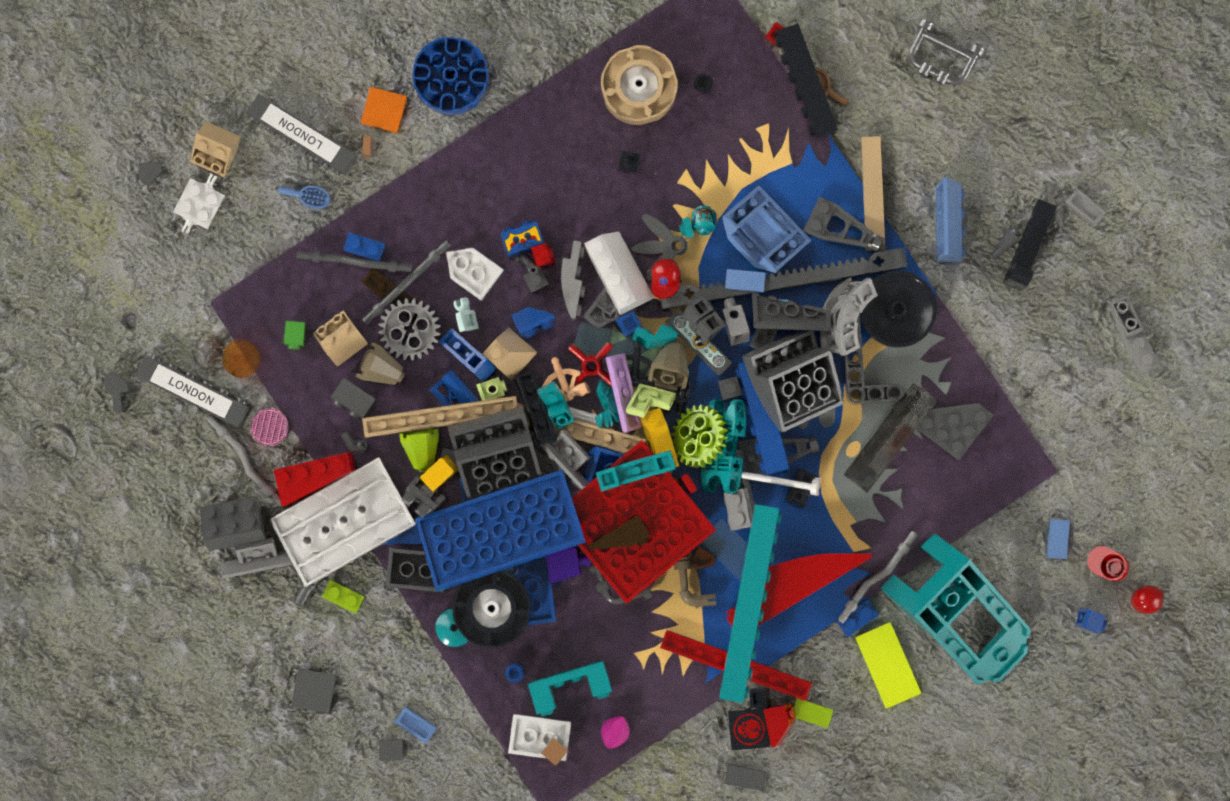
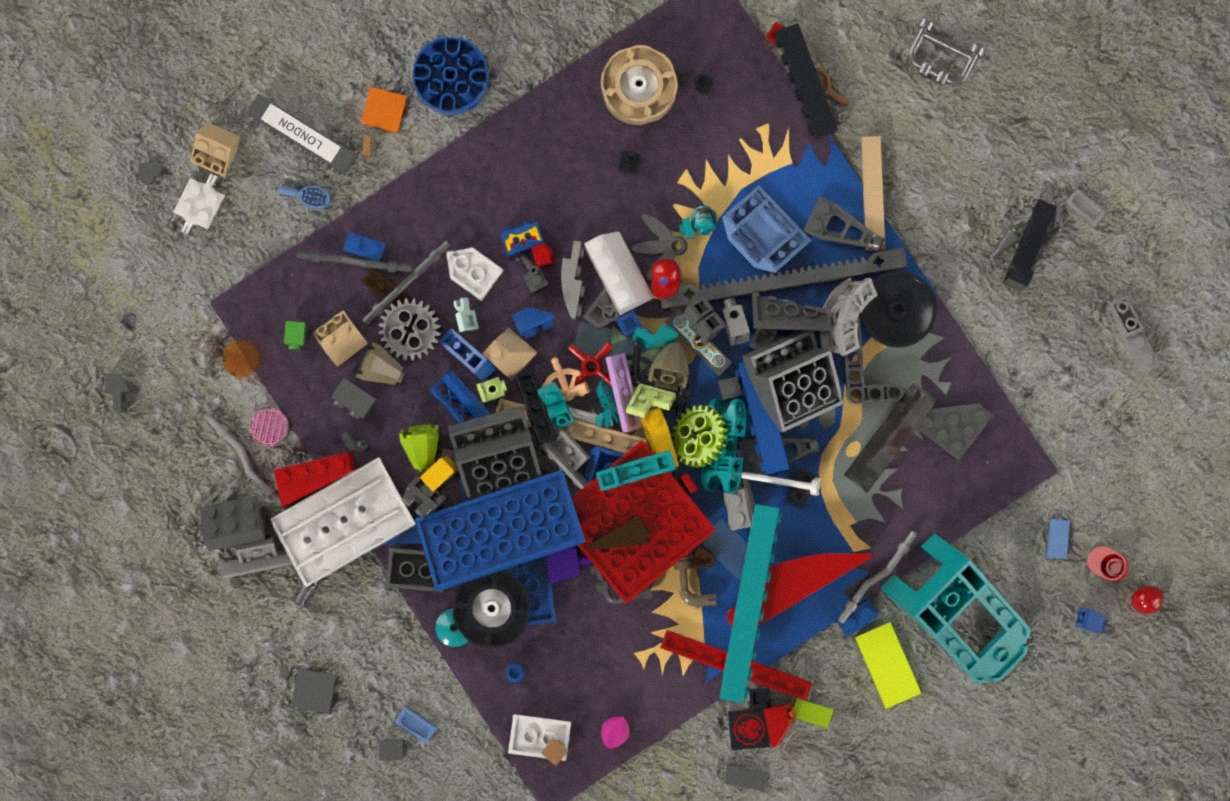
(192, 391): brick -> none
(343, 596): lime plate -> none
(434, 416): tan tile -> none
(542, 692): teal plate -> none
(745, 280): medium blue tile -> none
(949, 221): medium blue slope -> none

